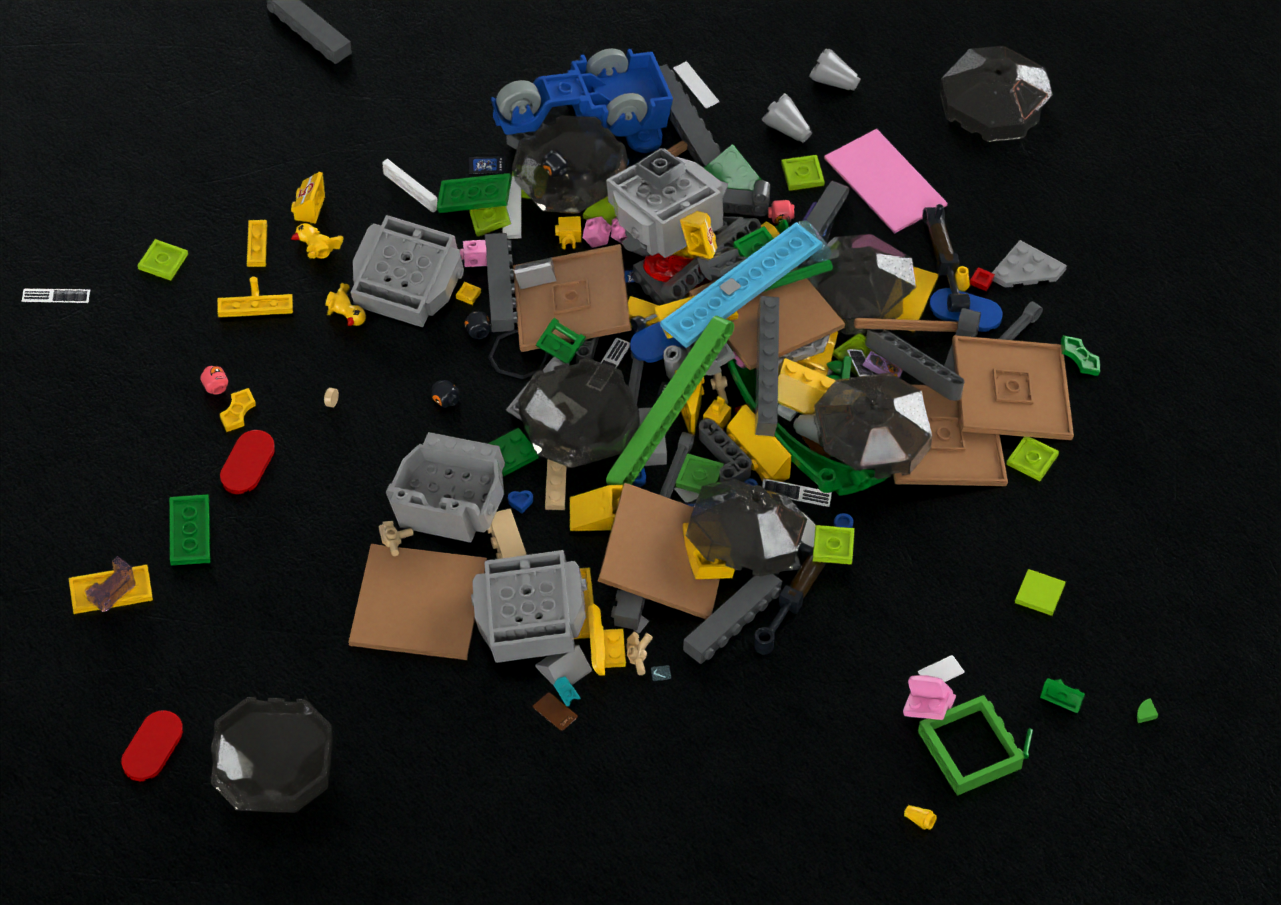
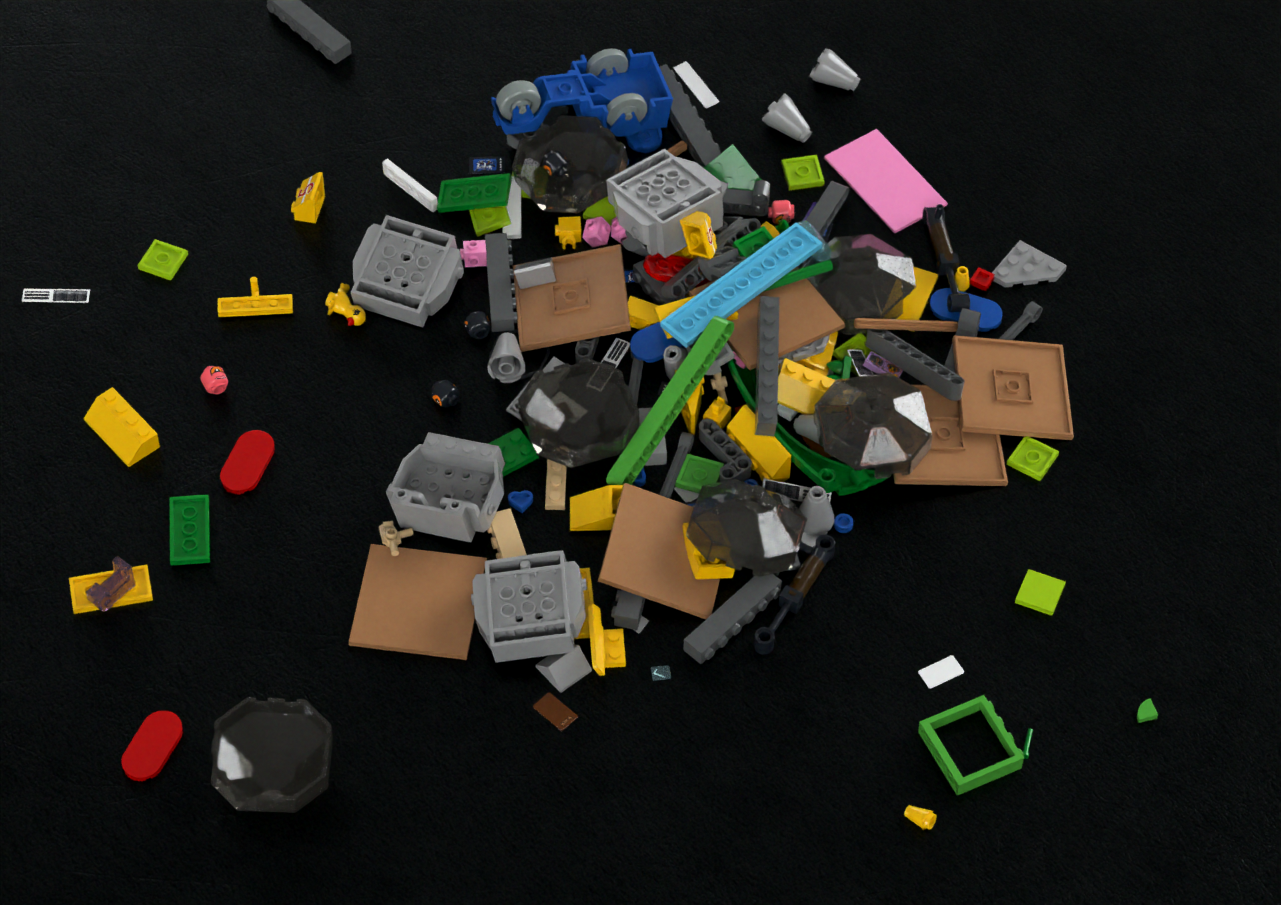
(121, 427): none -> yellow slope
(234, 415): yellow tile -> none
(257, 243): yellow tile -> none
(318, 244): yellow animal -> none
(331, 397): tan tile -> none
(468, 293): yellow tile -> none
(506, 359): none -> light grey cone
(557, 346): green plate -> none
(566, 690): teal piece -> none
(636, 650): tan piece -> none
(639, 323): black hinge -> none
(660, 168): dark grey brick -> none
(730, 286): light grey sticker -> none
(817, 511): none -> light grey cone
(833, 544): lime tile -> none
(928, 698): bright pink piece -> none
(991, 103): clear smoke windscreen -> none
(1062, 695): green tile -> none
(1074, 348): green tile -> none

